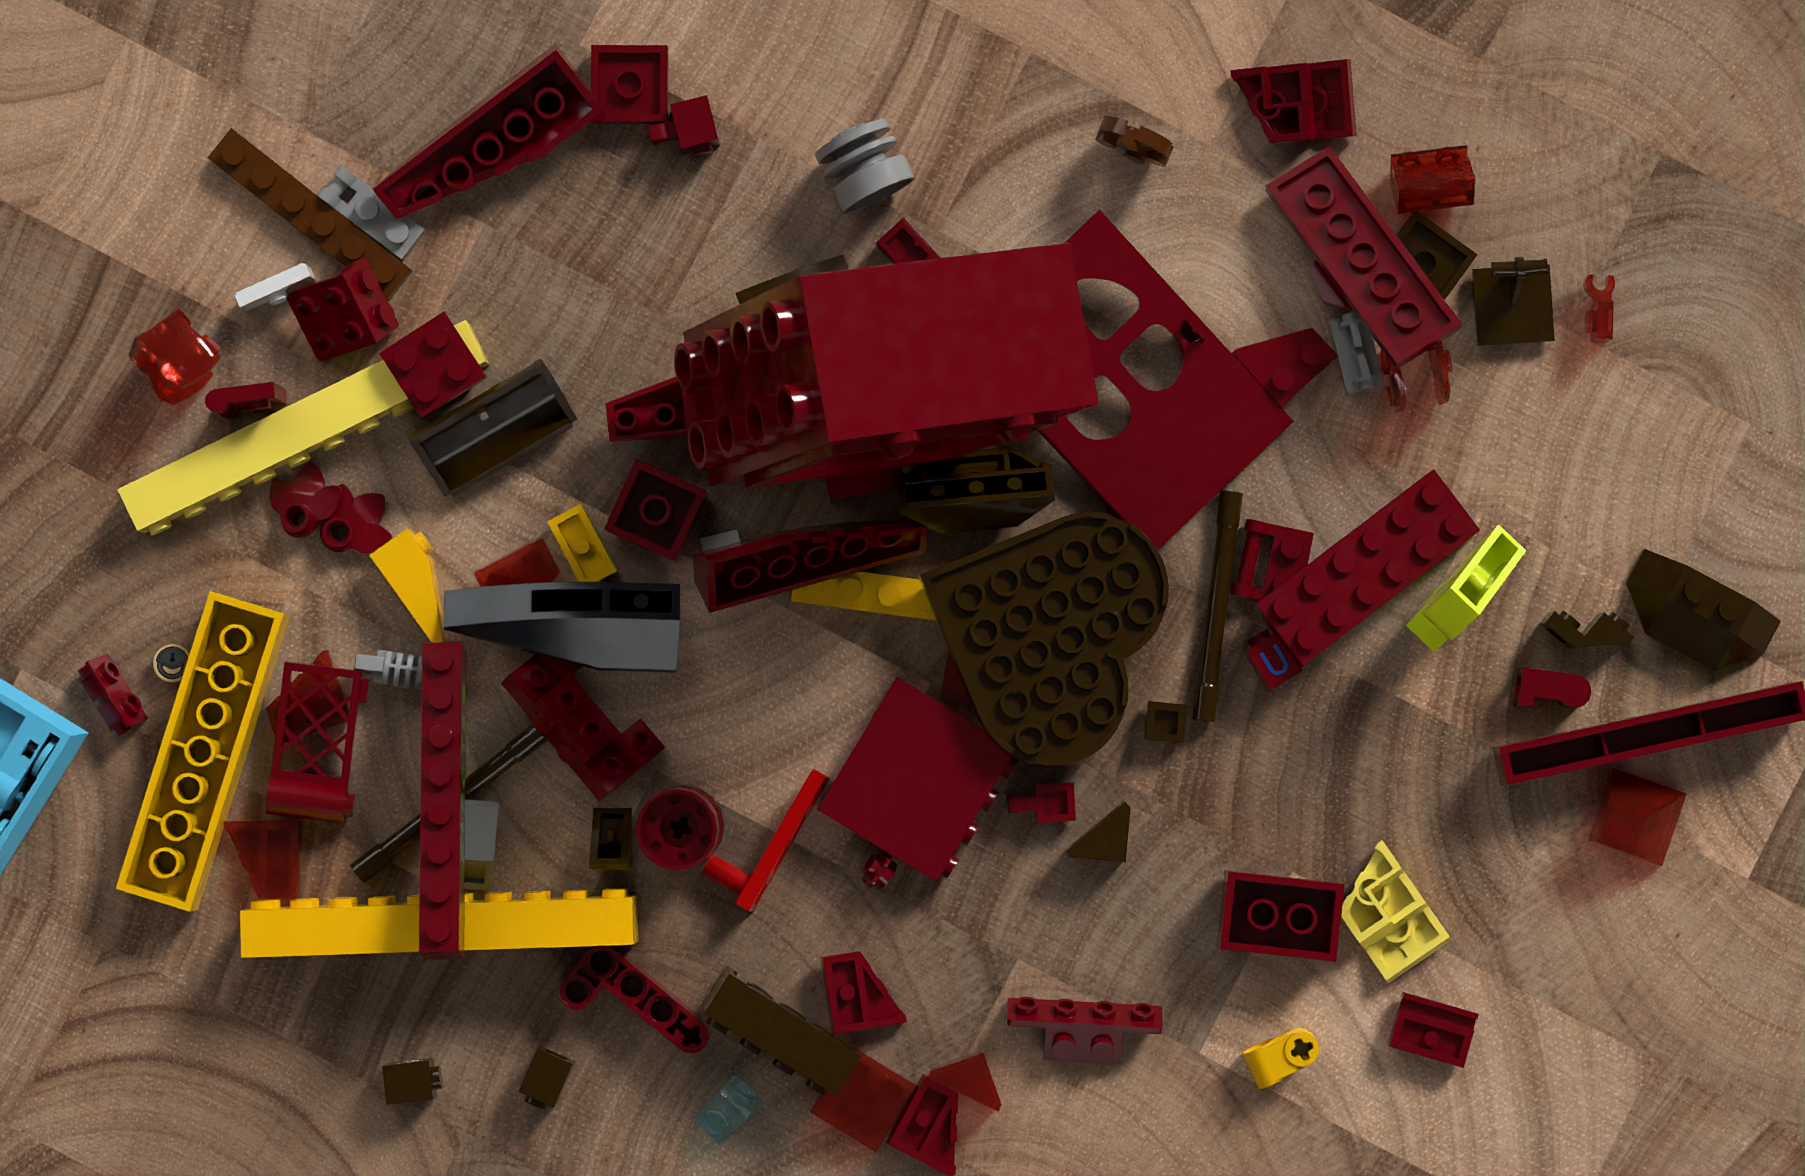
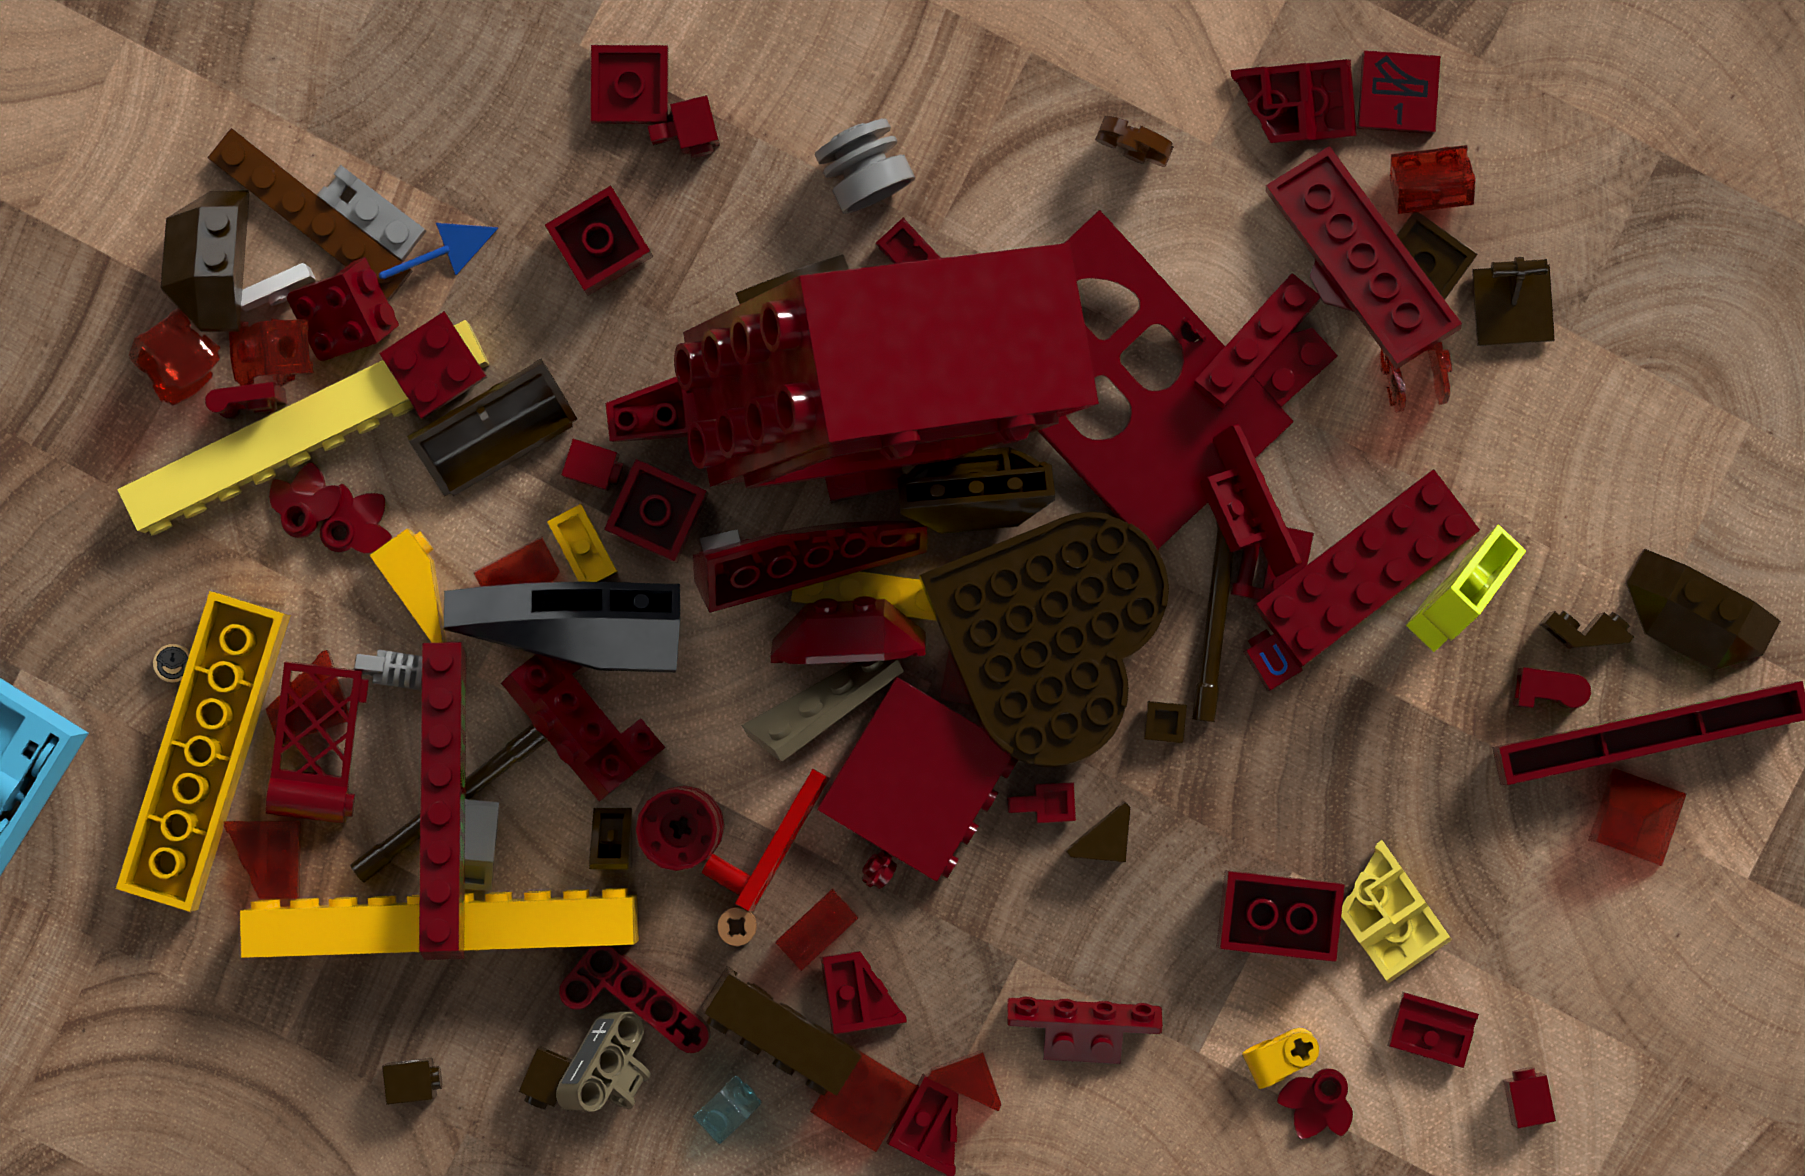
(104, 678): dark red hinge -> none
(207, 259): none -> dark brown wedge
(270, 349): none -> clear red piece
(459, 242): none -> blue piece
(499, 133): dark red wedge -> none
(592, 465): none -> dark red brick
(599, 240): none -> dark red brick
(619, 1072): none -> dark tan beam
(740, 922): none -> medium nougat wheel
(815, 709): none -> dark tan wing
(817, 929): none -> clear red hinge
(848, 633): none -> dark red wedge
(1245, 504): none -> dark red bracket
(1257, 341): none -> dark red plate
(1313, 1108): none -> dark red plate
(1356, 354): light grey hinge -> none
(1399, 92): none -> dark red tile
(1529, 1098): none -> dark red brick
(1600, 317): clear red plate -> none

